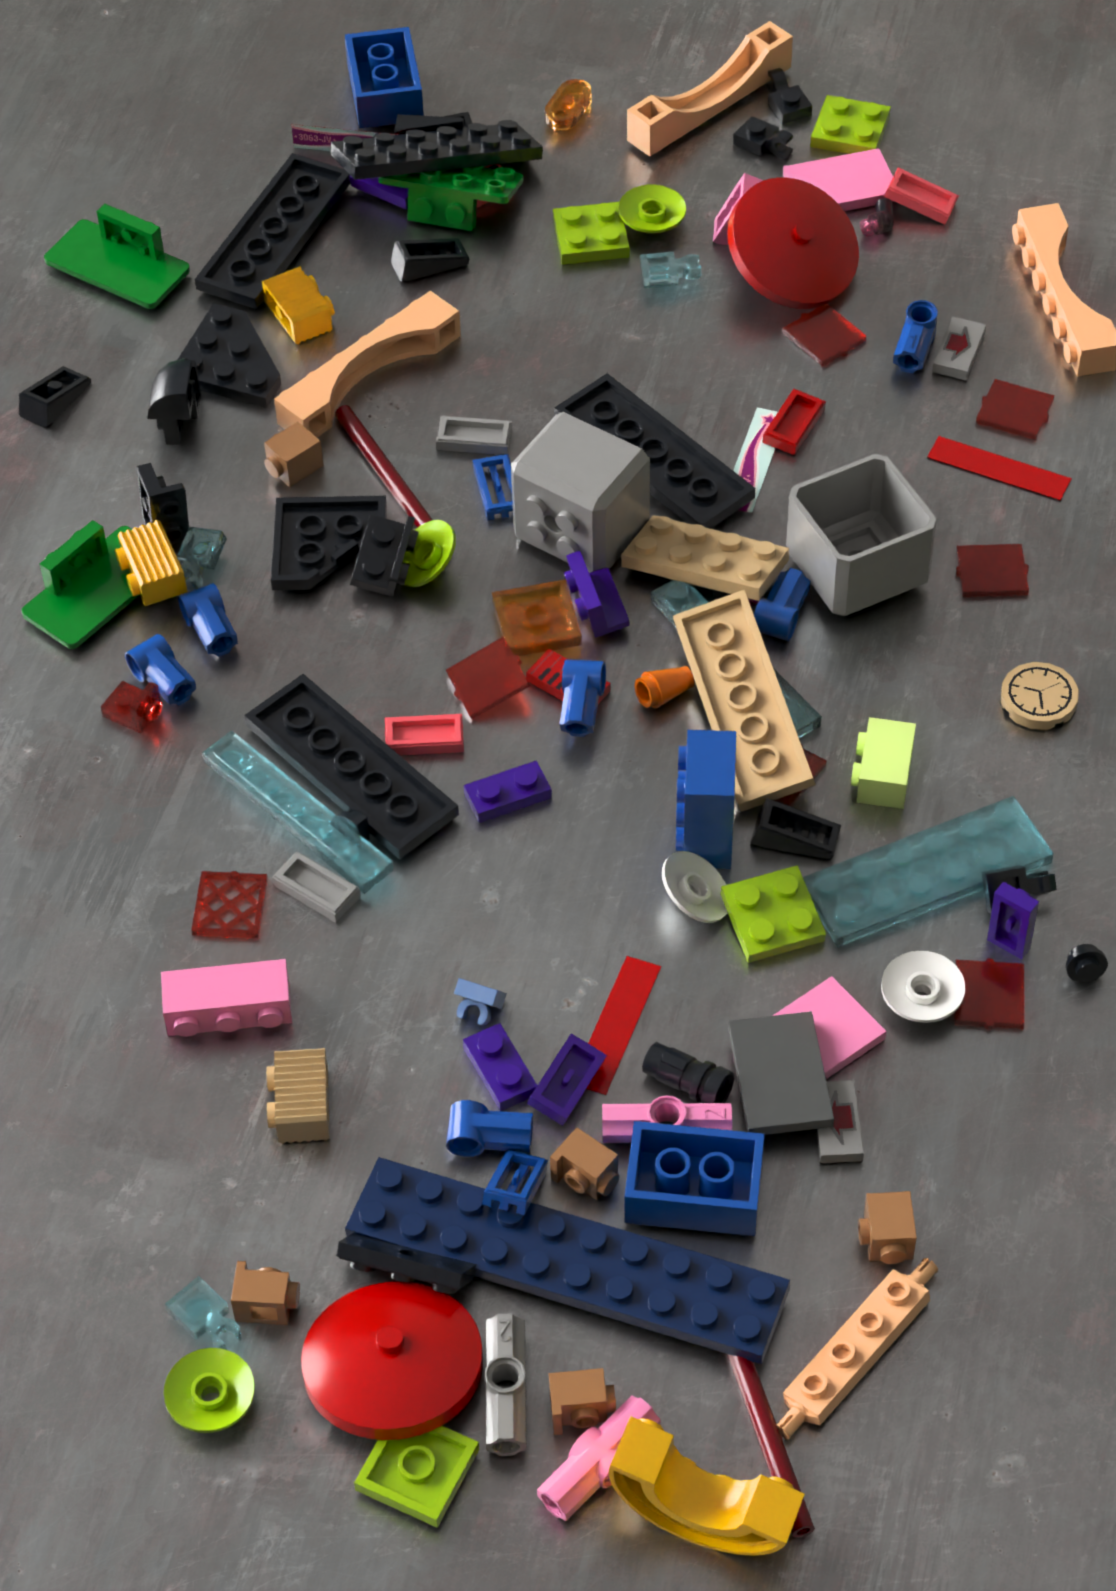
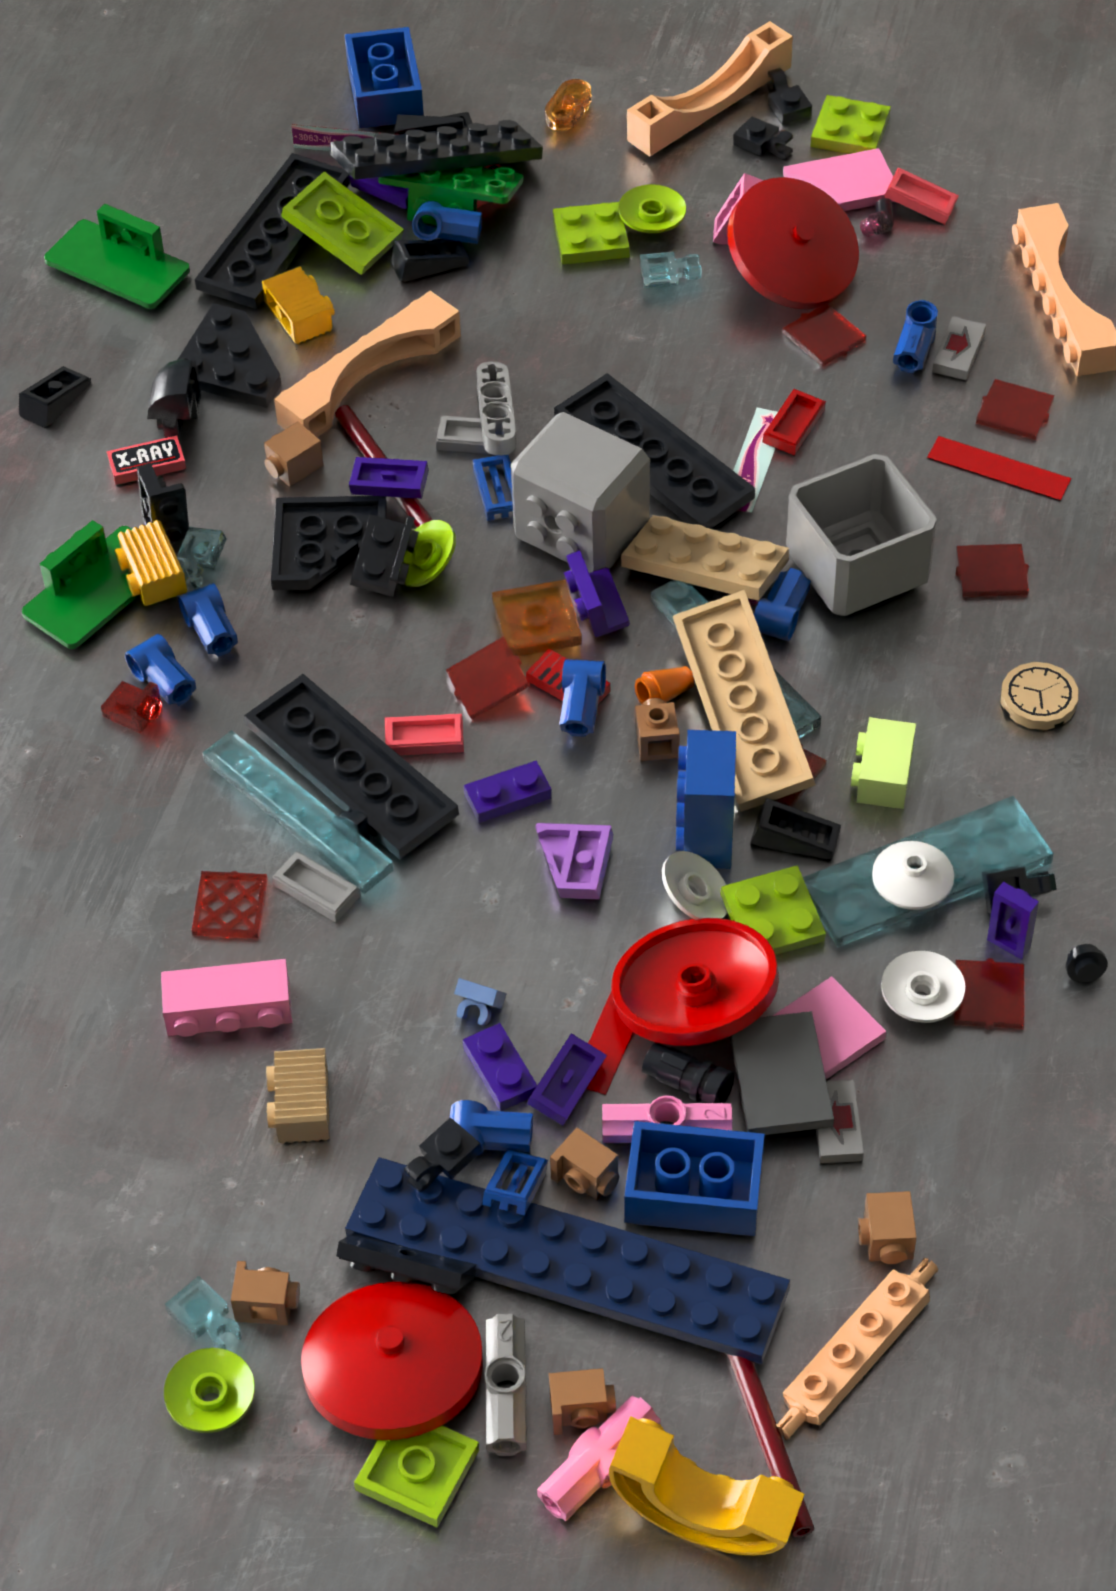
(163, 454): none -> tile
(342, 223): none -> lime plate
(388, 477): none -> dark purple plate
(444, 1151): none -> black plate
(451, 223): none -> blue piece
(496, 407): none -> light grey beam
(576, 857): none -> medium lavender wing
(657, 722): none -> medium nougat brick
(695, 981): none -> red dish
(913, 887): none -> white dish

